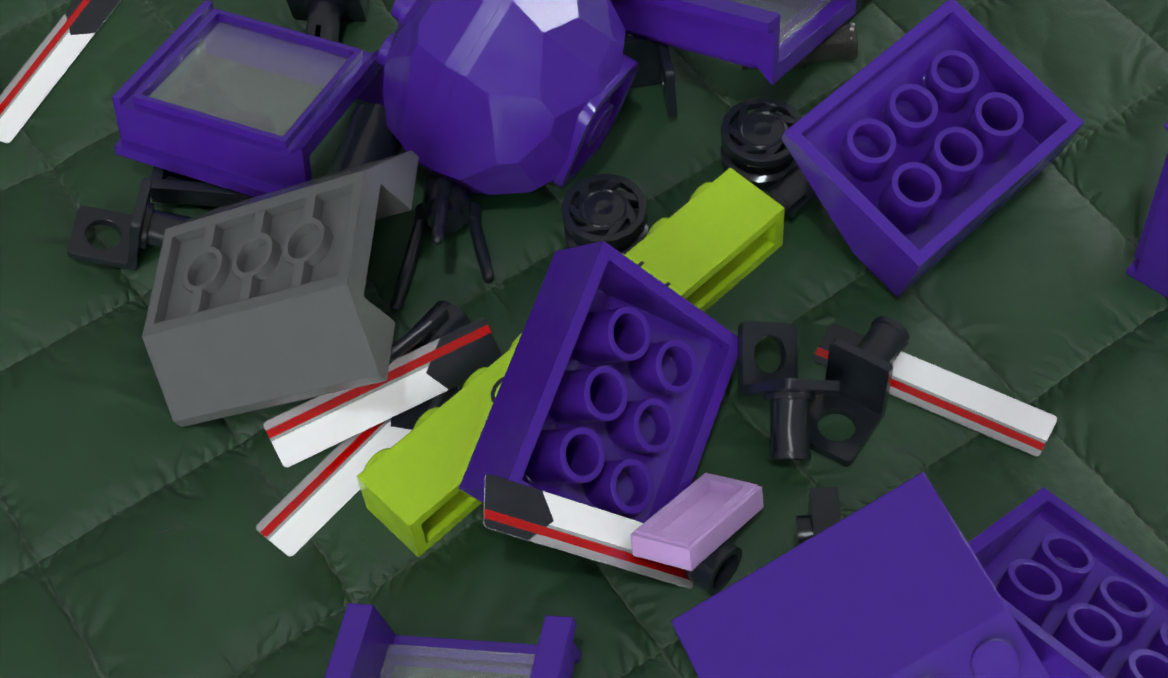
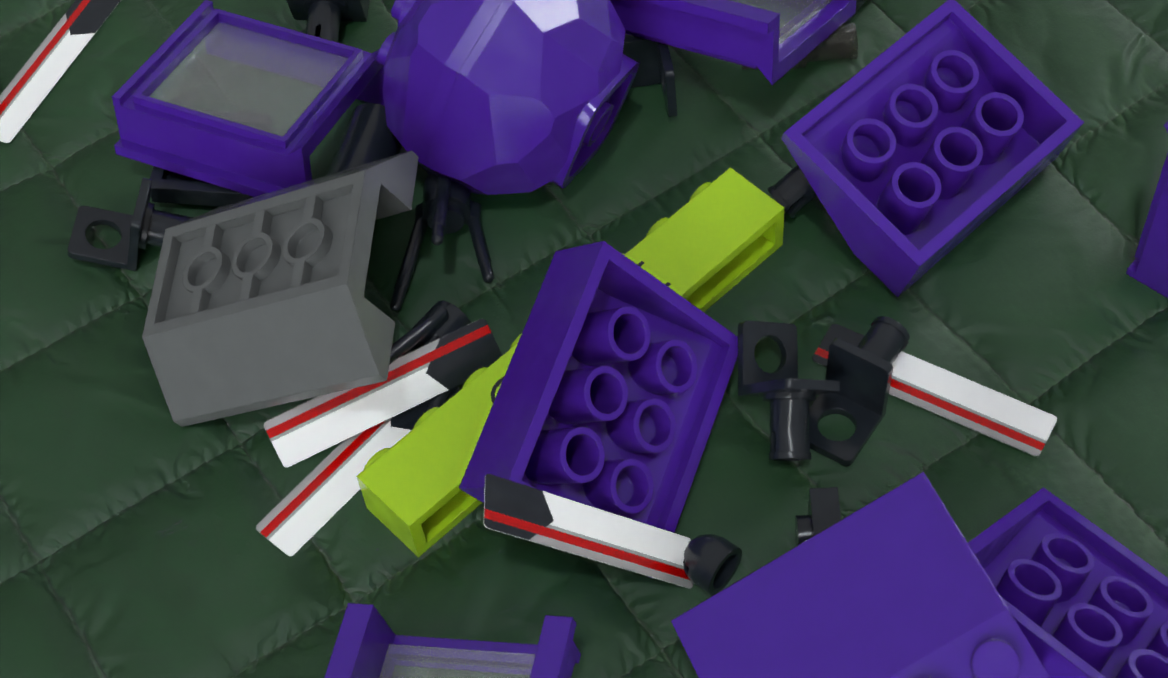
(599, 212): black wheel -> none
(697, 521): lavender tile -> none
(754, 141): black wheel -> none

